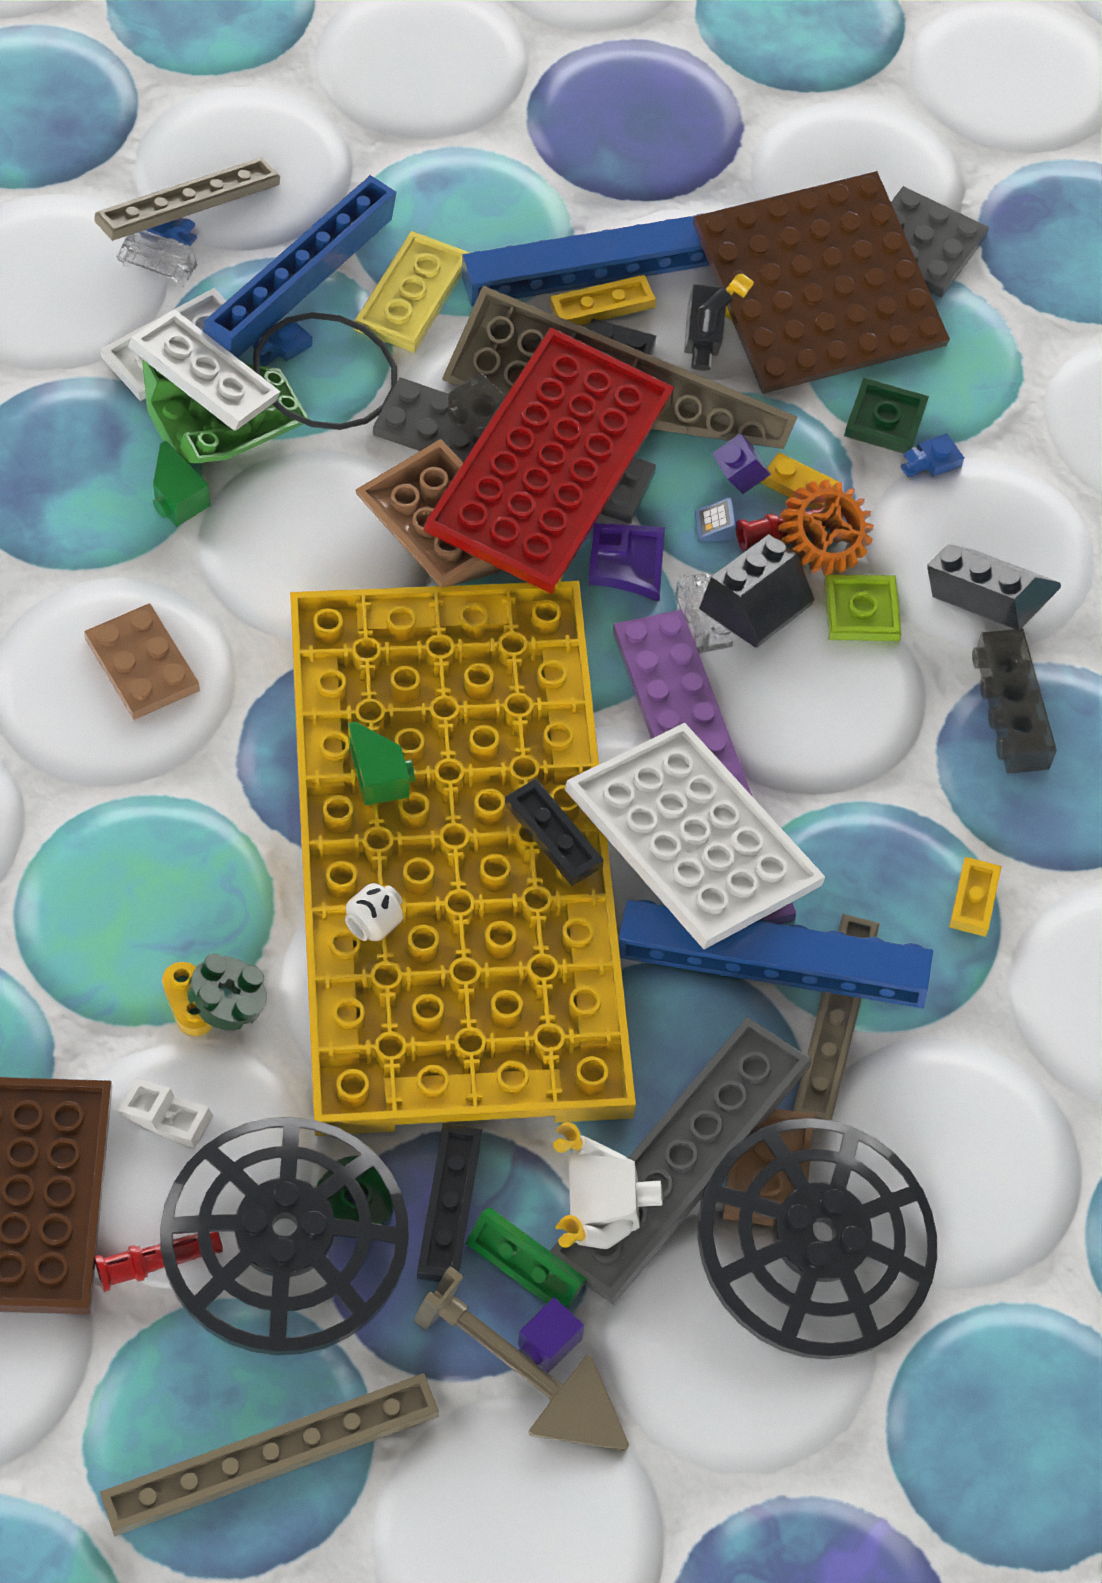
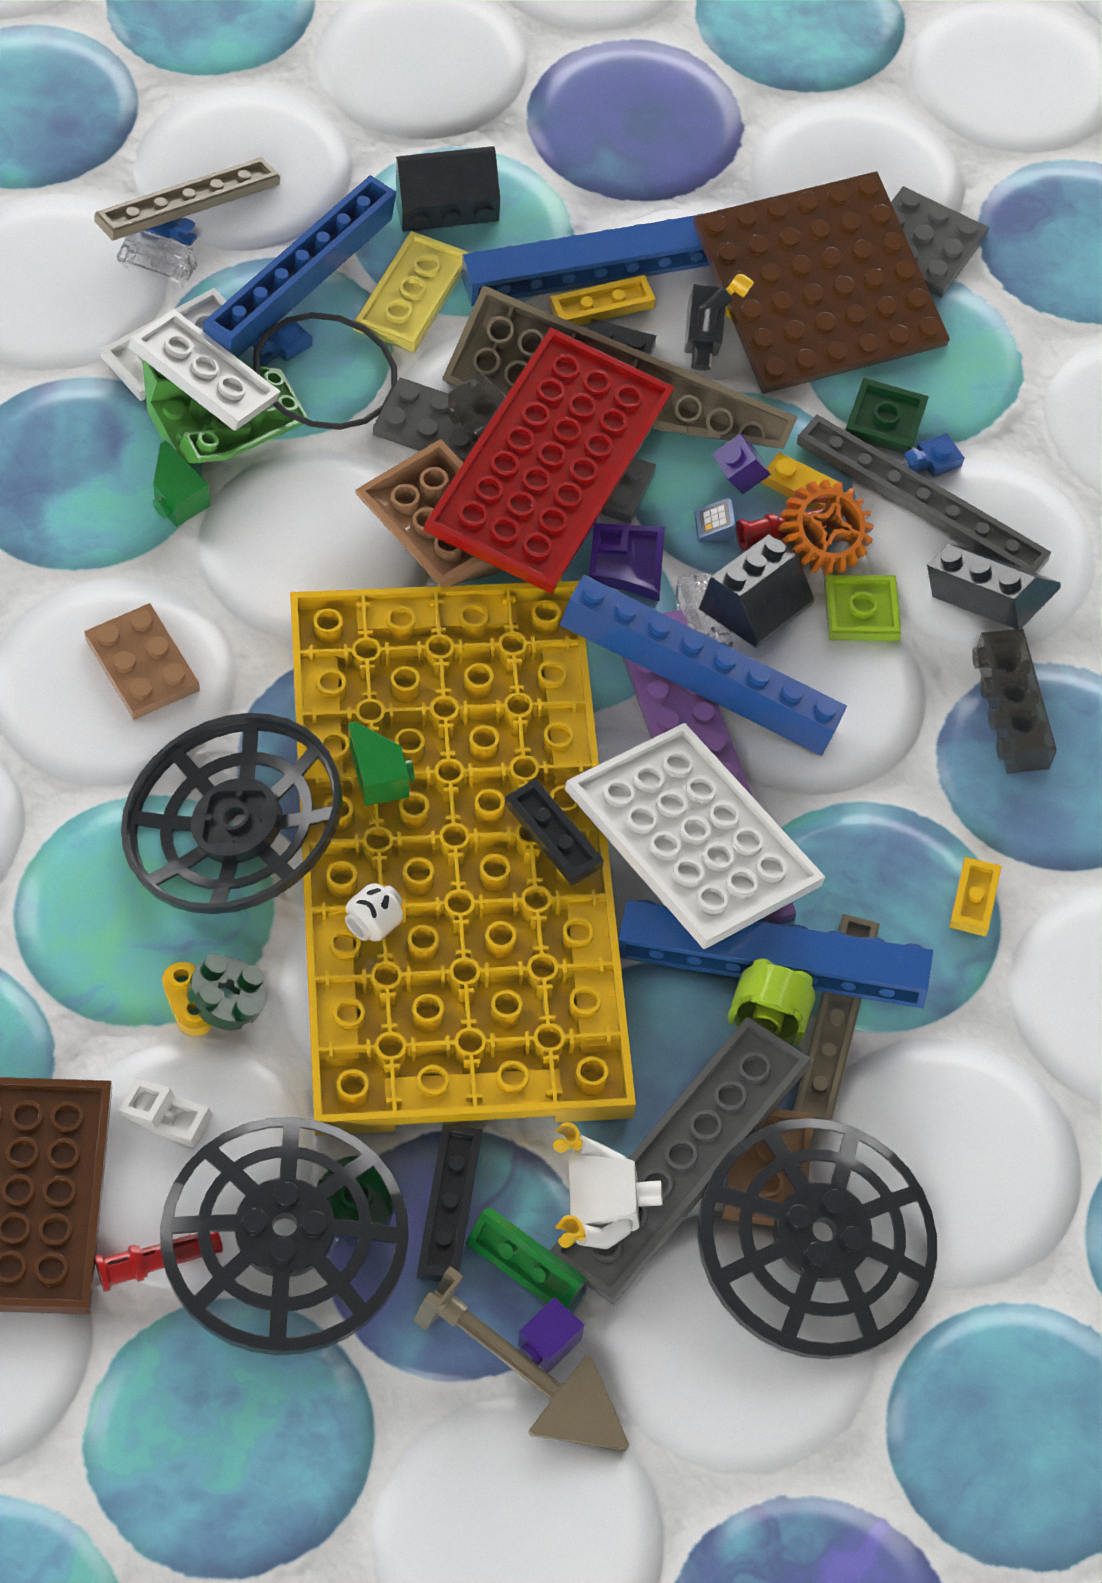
(222, 804): none -> black dish
(268, 1454): dark tan plate -> none
(447, 188): none -> black slope
(703, 665): none -> blue brick
(774, 999): none -> lime brick
(920, 495): none -> dark grey plate

